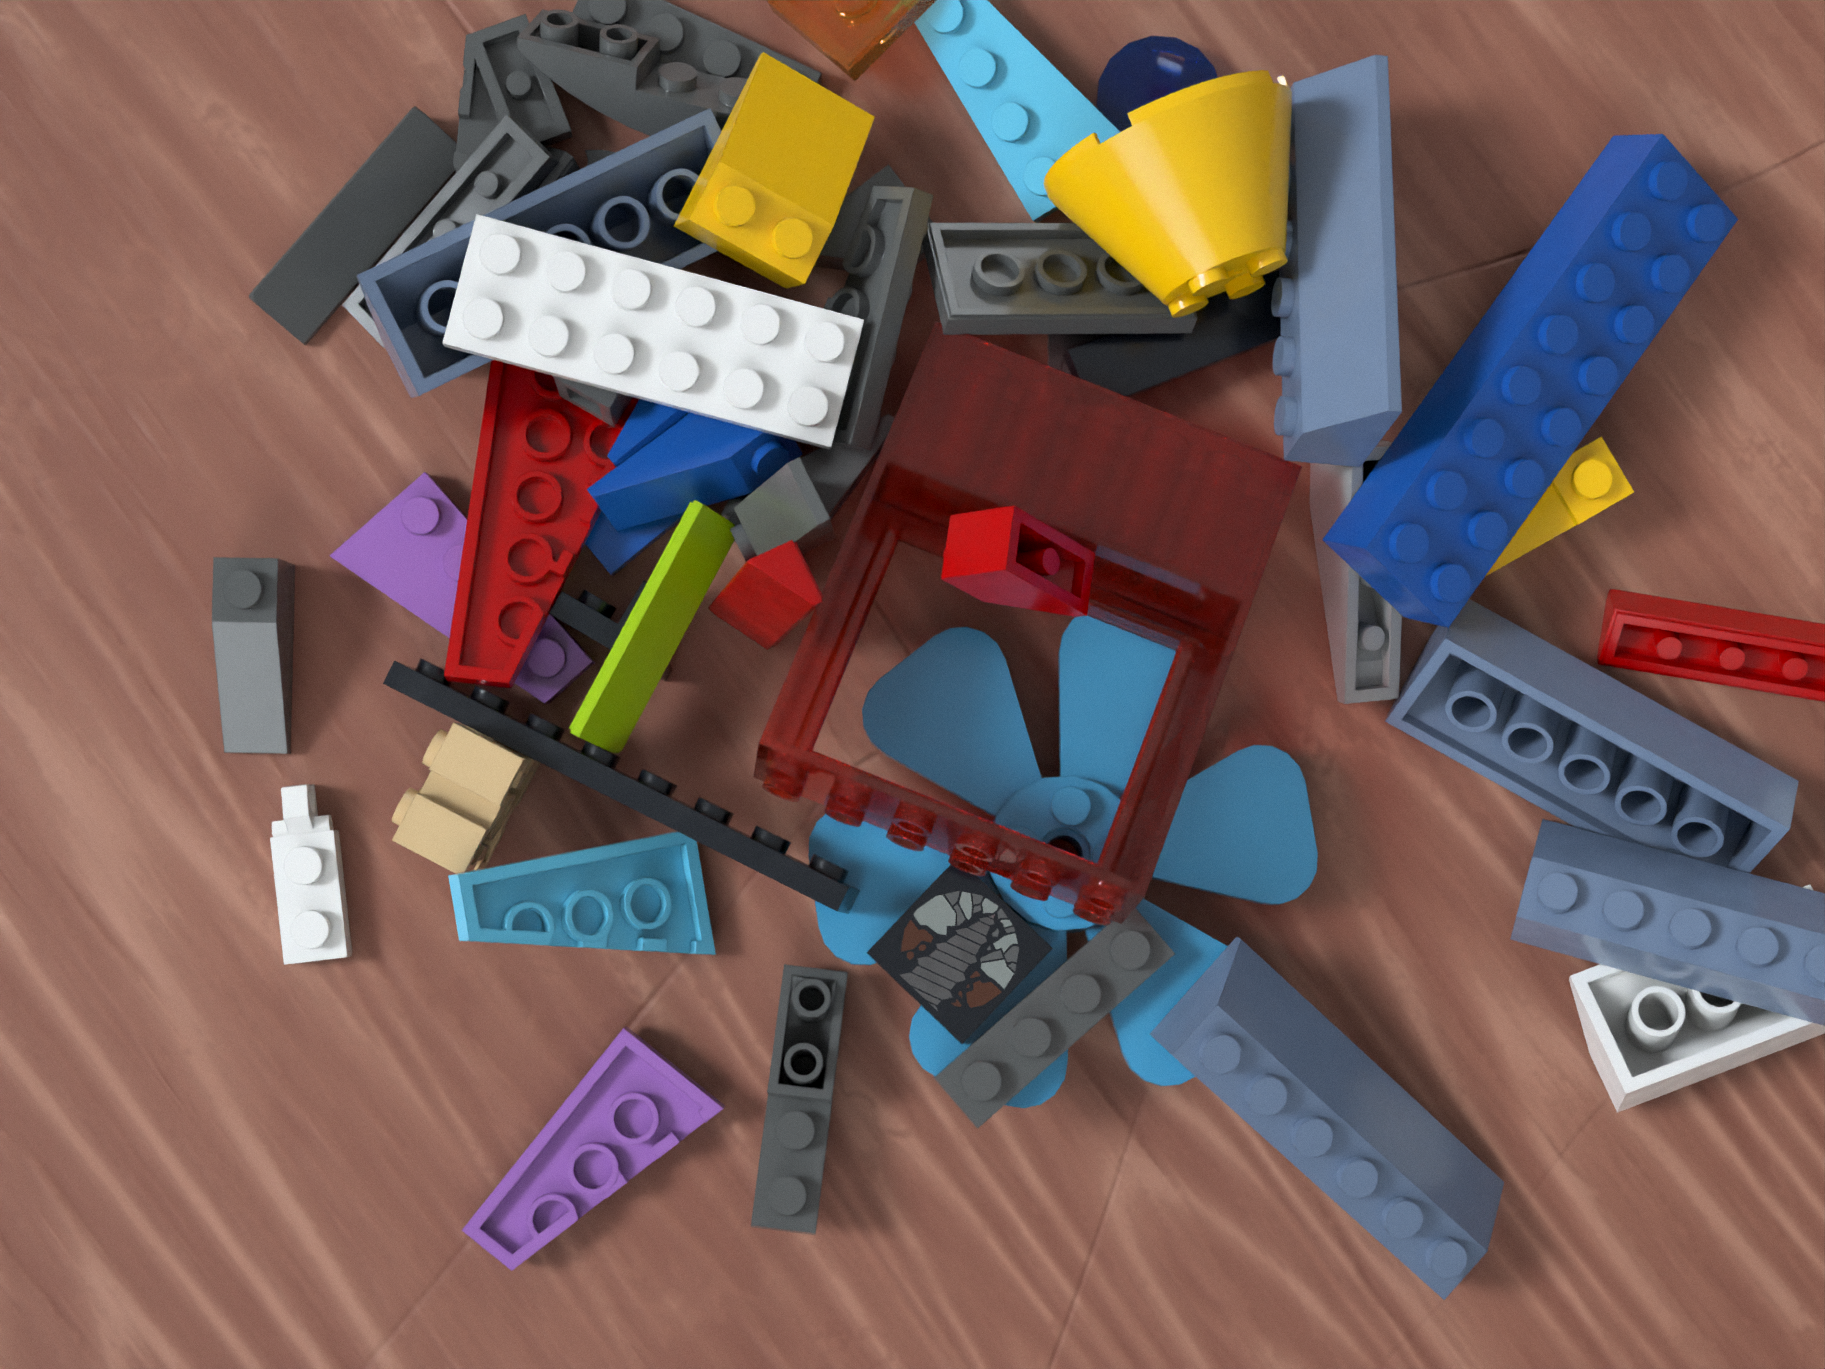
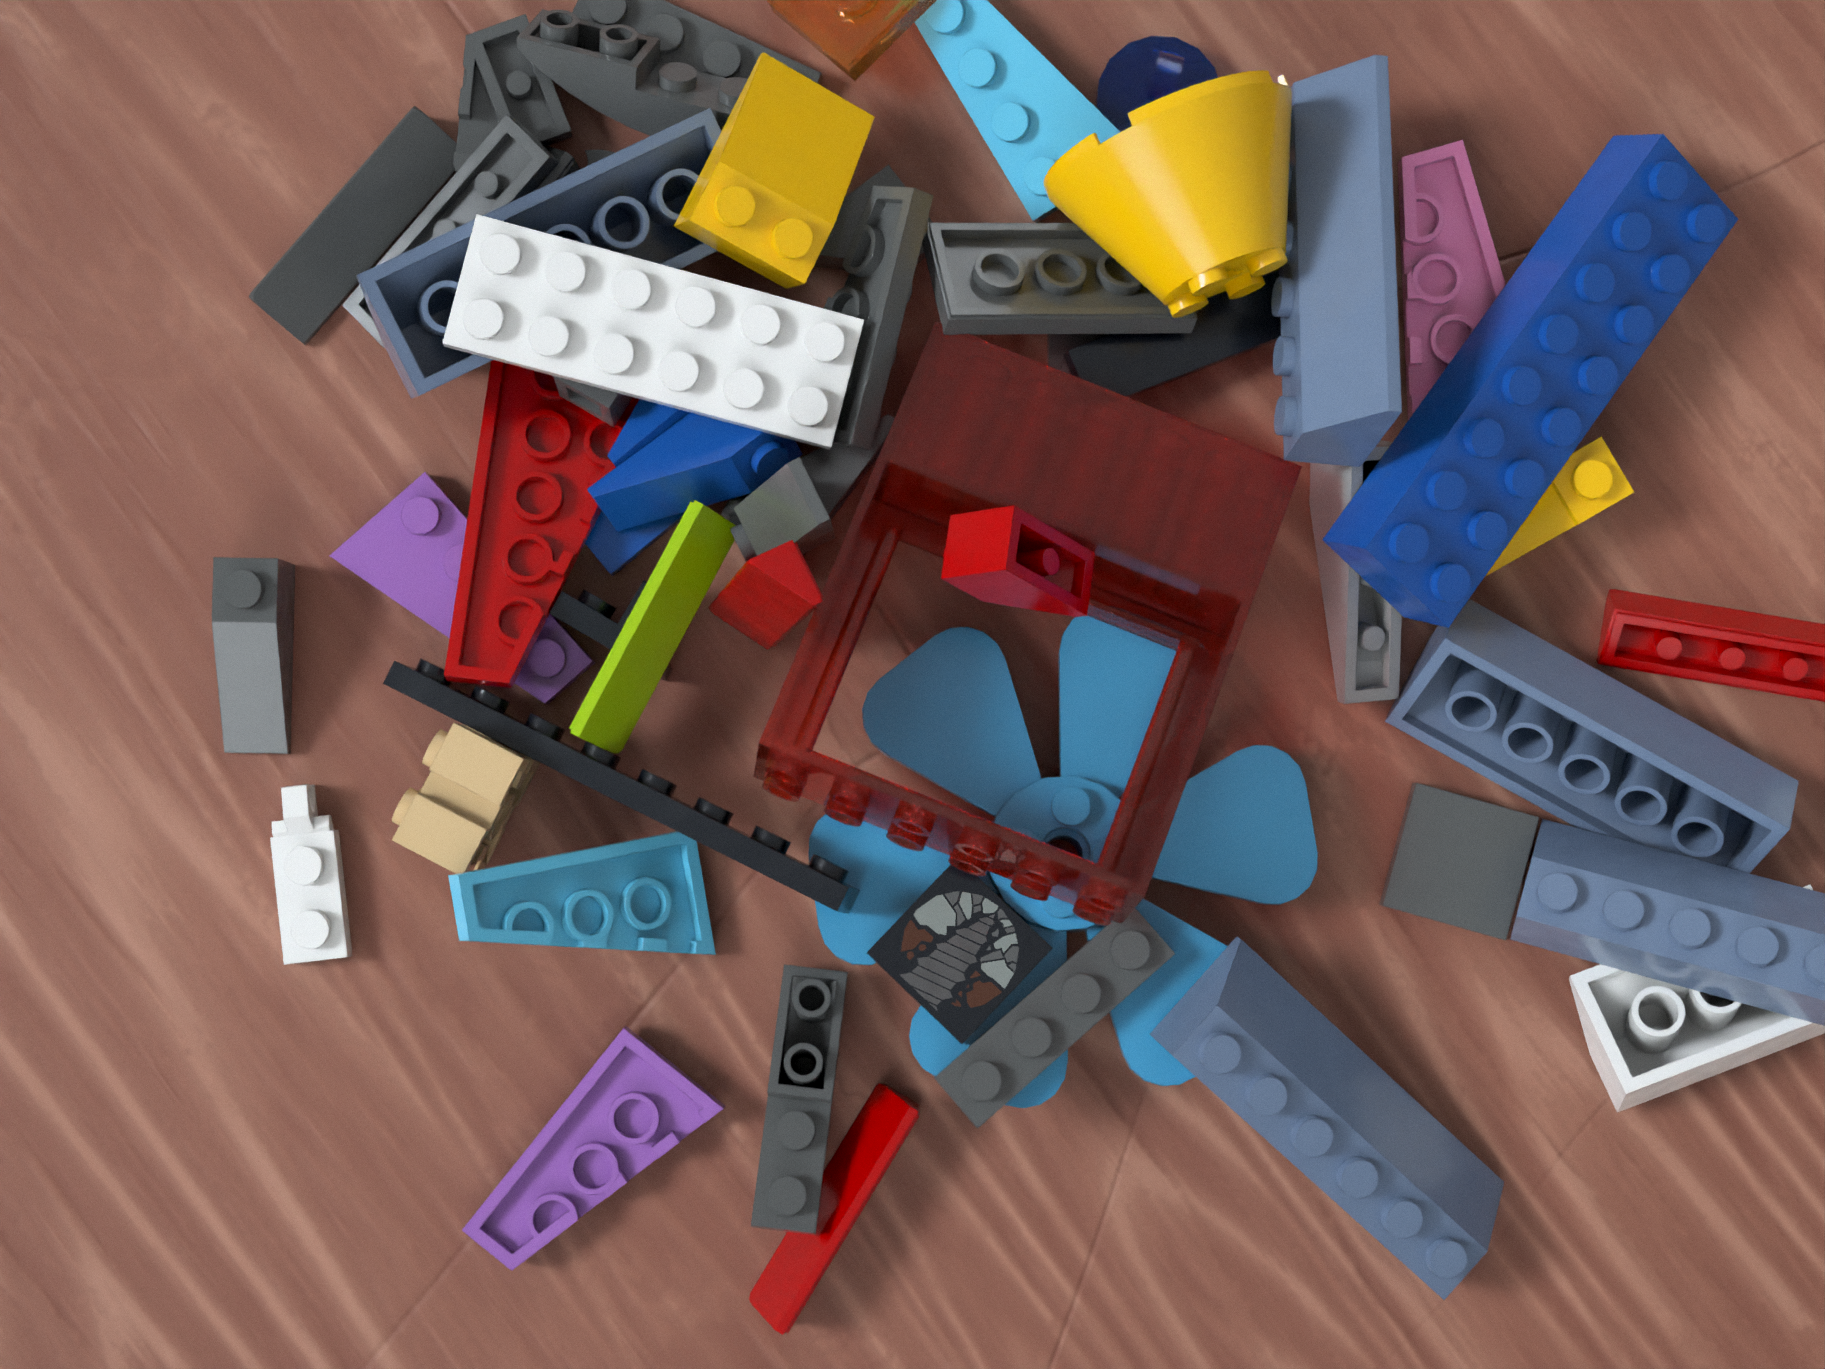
(844, 1194): none -> red slope
(1445, 259): none -> bright pink wing
(1459, 861): none -> dark grey tile

